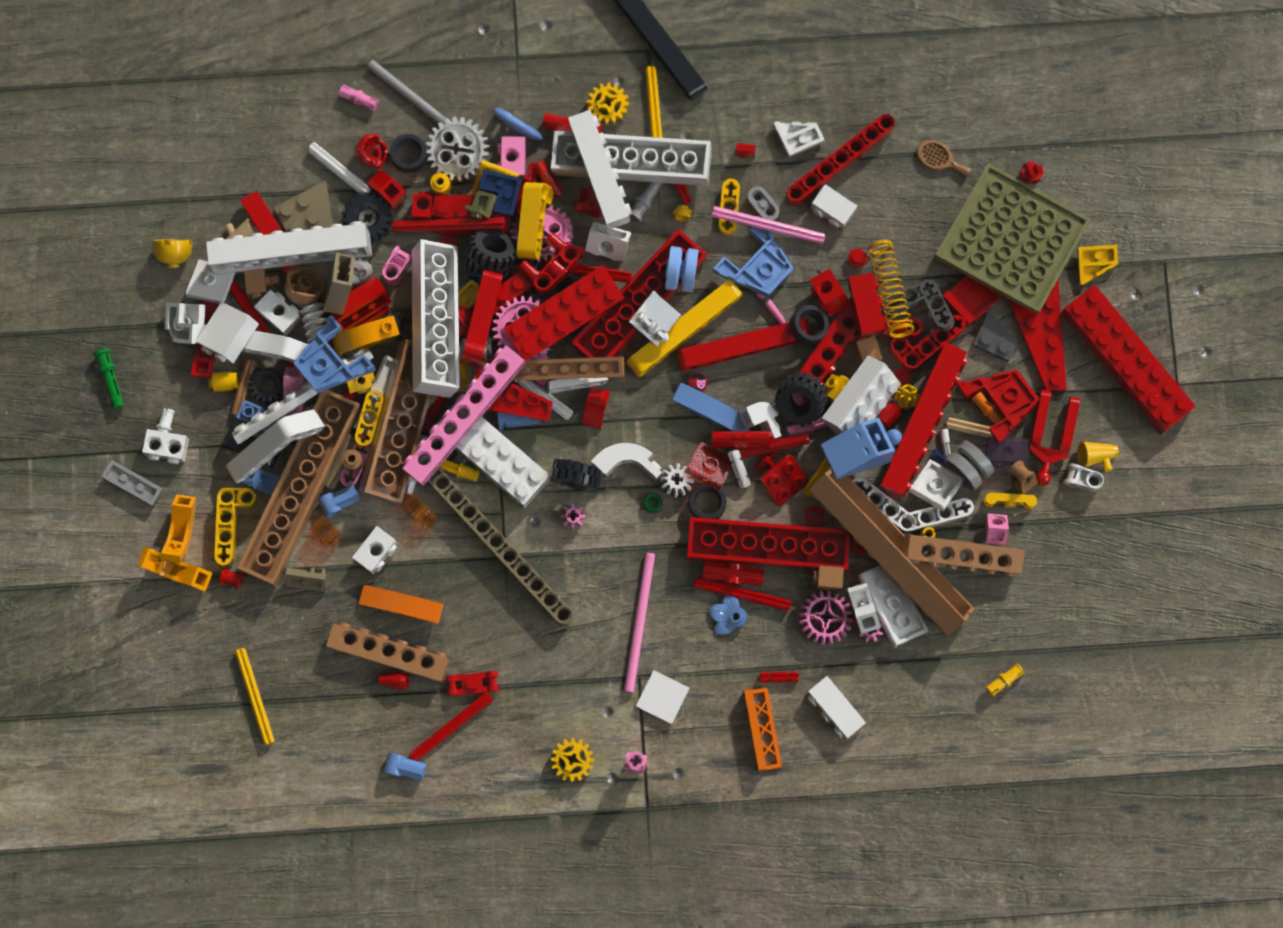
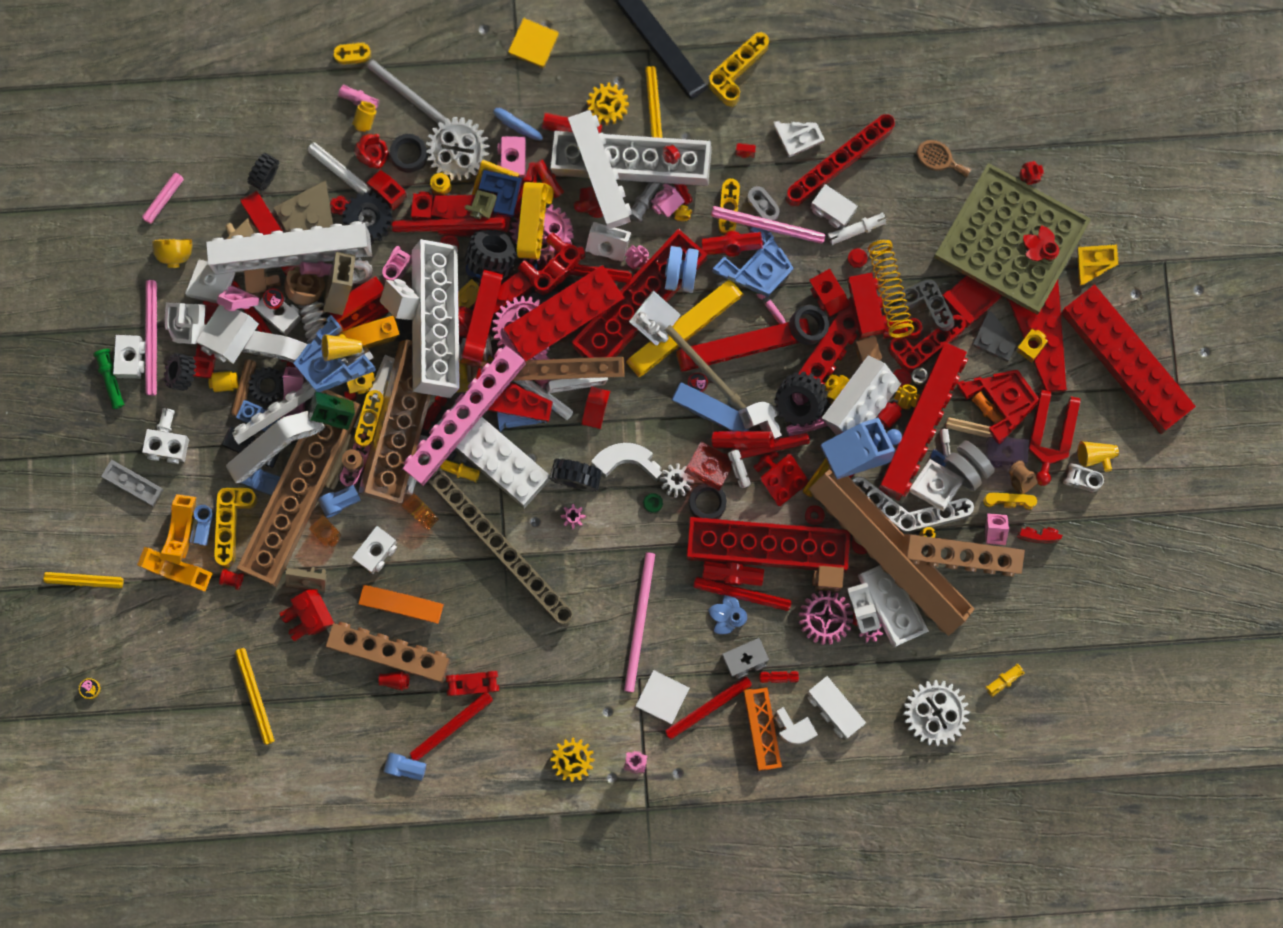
(83, 580): none -> yellow axle
(89, 688): none -> tile
(123, 346): none -> white brick
(151, 338): none -> bright pink axle
(162, 198): none -> bright pink axle
(179, 372): none -> black tyre
(201, 528): none -> medium blue piece
(236, 298): none -> bright pink wing
(263, 171): none -> black tyre
(273, 298): none -> tile
(312, 613): none -> red brick
(319, 268): none -> bright pink pin
(331, 410): none -> dark green brick
(335, 201): none -> red plate
(339, 346): none -> yellow piece
(350, 49): none -> yellow beam
(364, 116): none -> yellow brick
(399, 299): none -> white brick
(533, 43): none -> yellow tile
(636, 256): none -> bright pink gear
(666, 201): none -> bright pink brick
(671, 154): none -> red plate
(708, 707): none -> red axle
(732, 243): none -> red piece
(733, 398): none -> dark tan bar
(740, 64): none -> yellow beam
(751, 649): none -> light grey brick
(797, 733): none -> white brick
(857, 228): none -> white pin
(920, 372): none -> white hinge
(920, 722): none -> white gear
(1028, 352): none -> yellow brick
(1039, 243): none -> red plate
(1047, 535): none -> red slope

